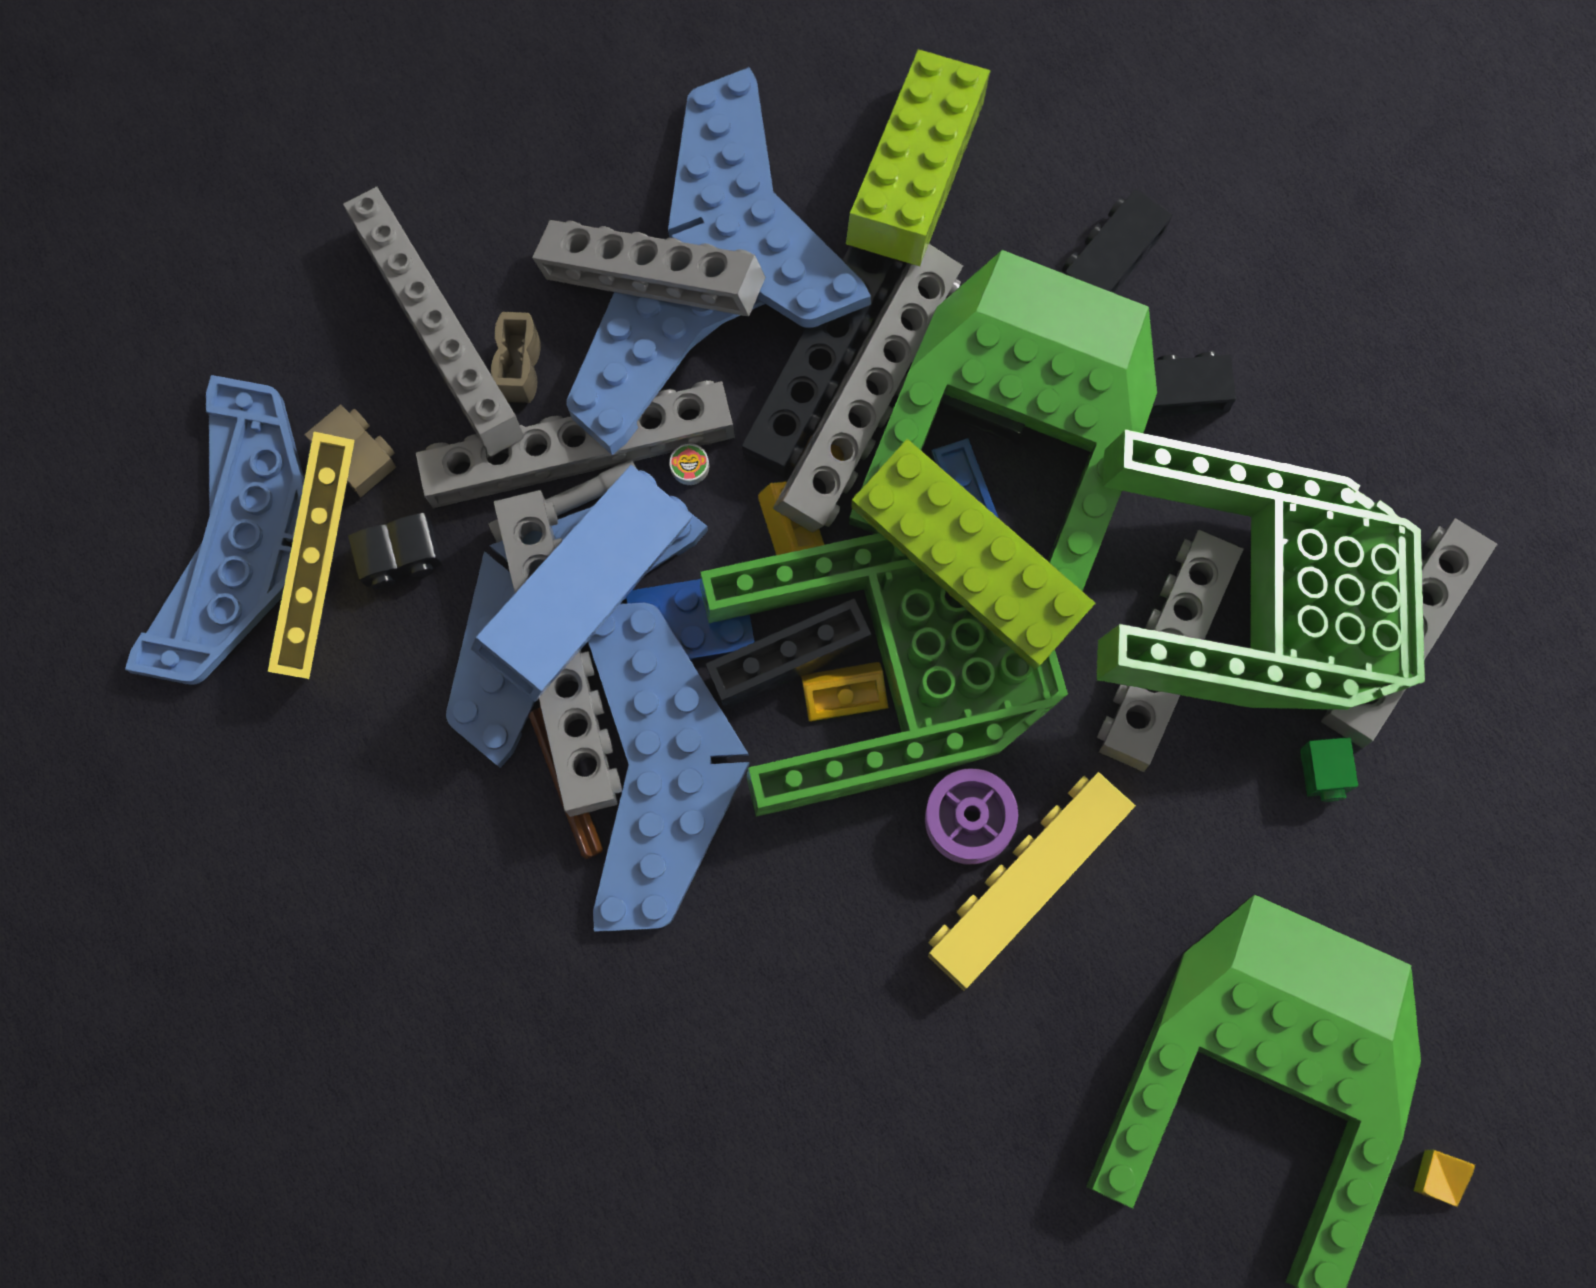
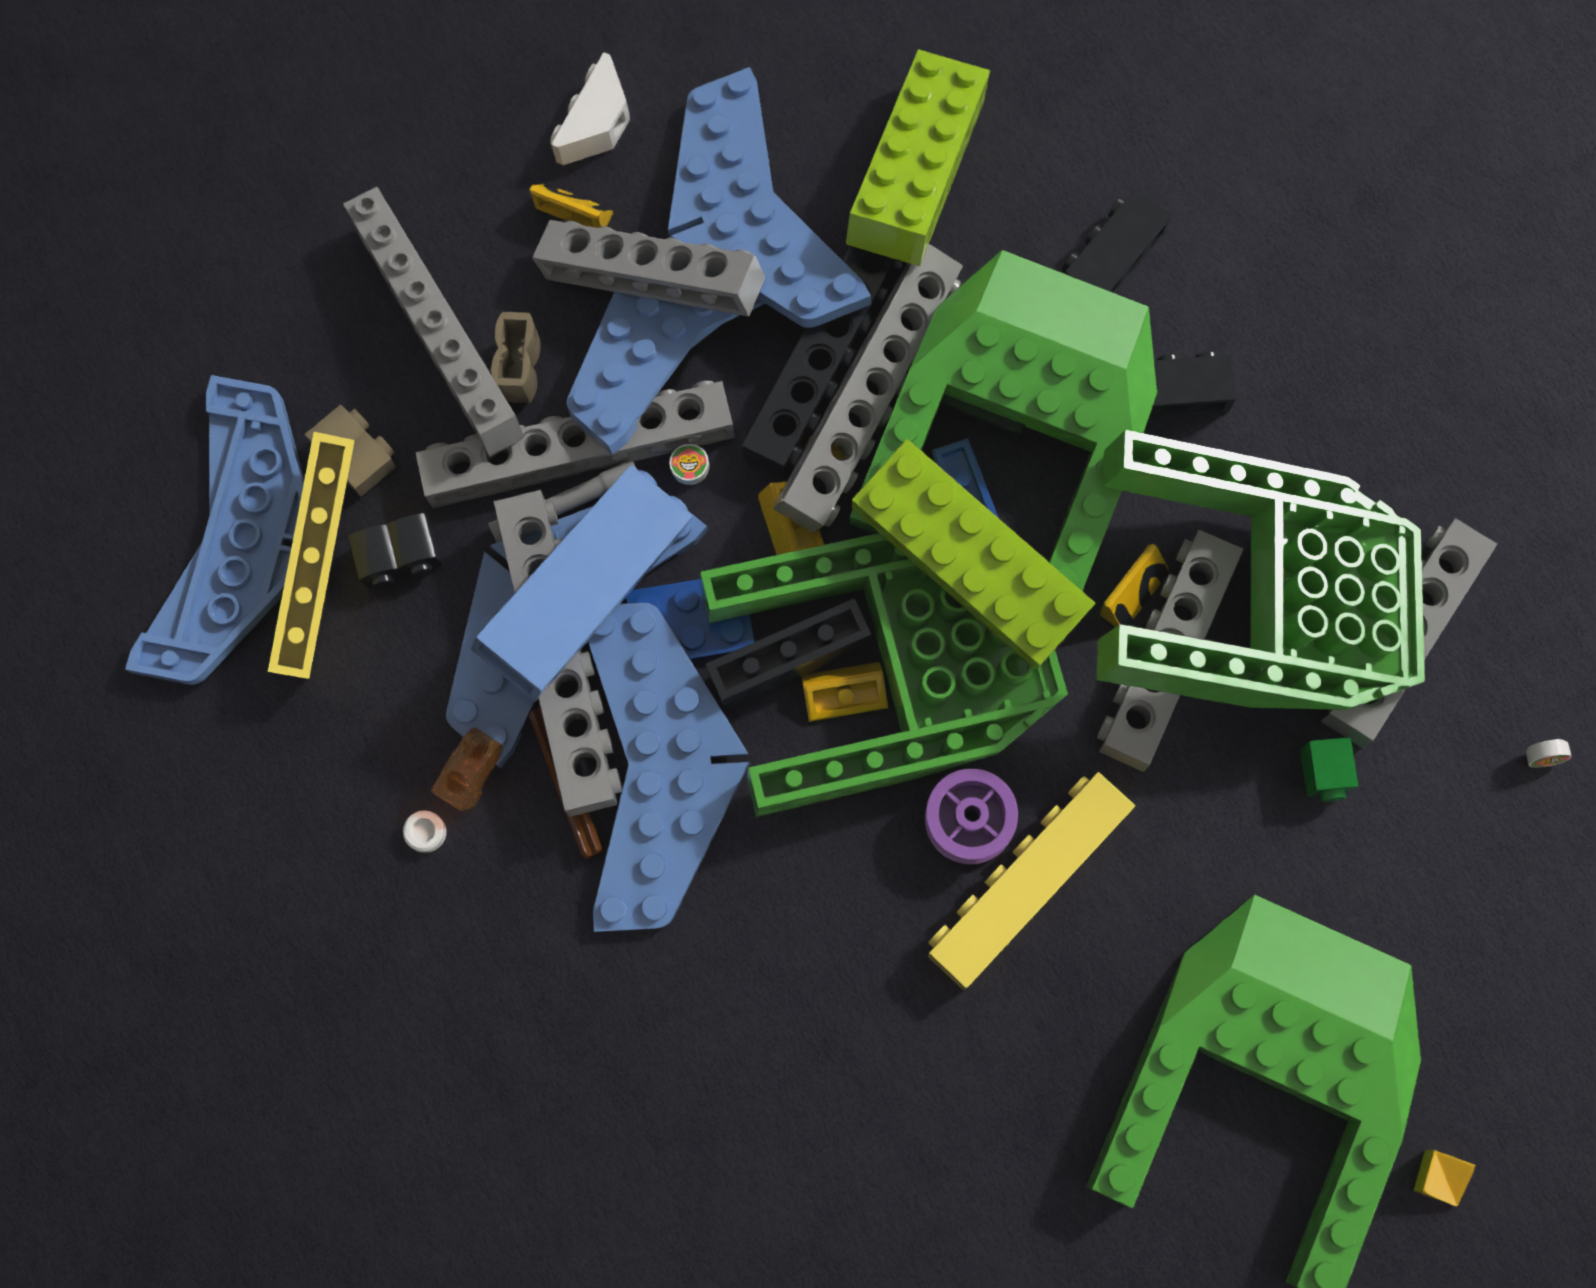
(424, 831): none -> white tile
(468, 769): none -> clear orange leg
(569, 206): none -> yellow slope
(594, 116): none -> white slope
(1135, 587): none -> yellow slope
(1548, 753): none -> white tile

